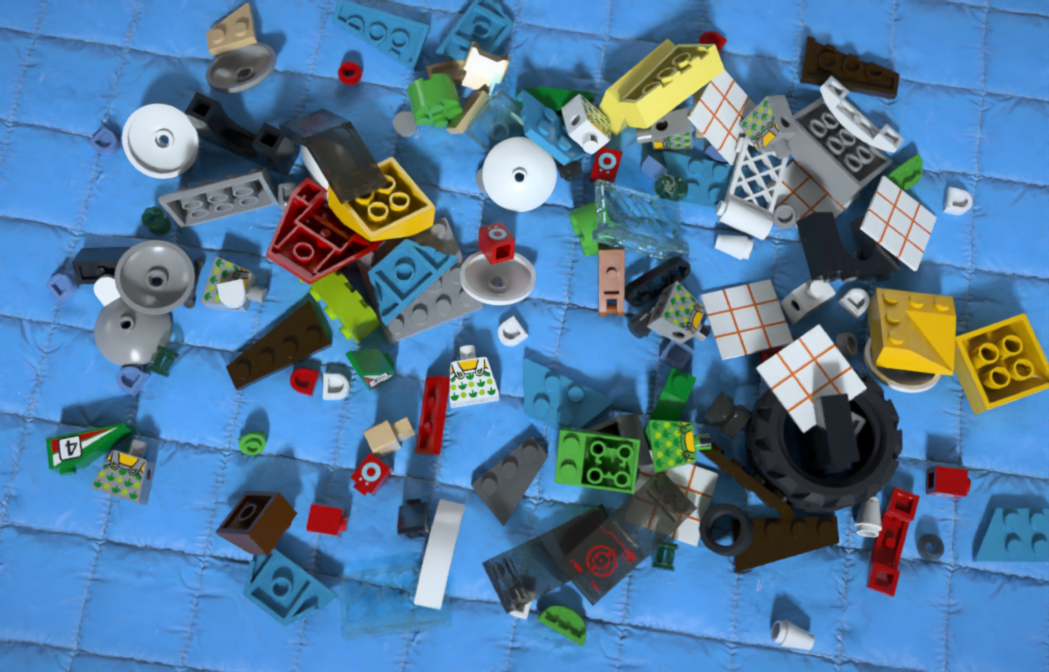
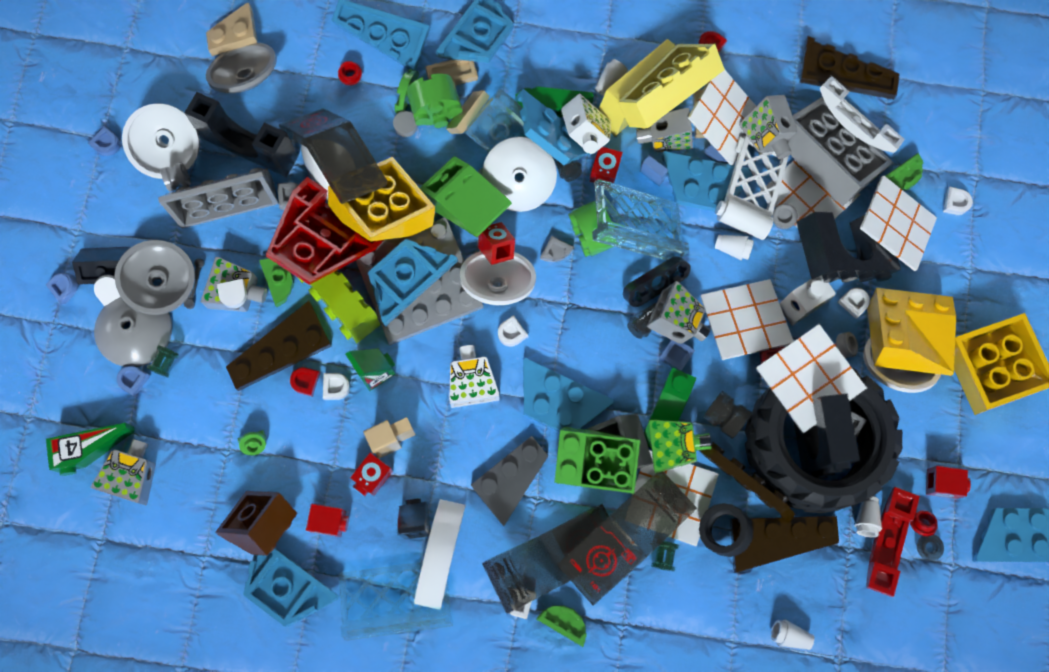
(156, 221): clear green bush -> none
(175, 177): none -> light grey wheel
(278, 280): none -> bright green plate
(405, 81): none -> bright green plate
(432, 415): red plate -> none
(465, 196): none -> bright green slope
(483, 69): piece -> none
(556, 250): none -> light grey tile
(611, 280): plate -> none
(612, 72): none -> white cone
(671, 187): wheel -> none
(924, 523): none -> red plate

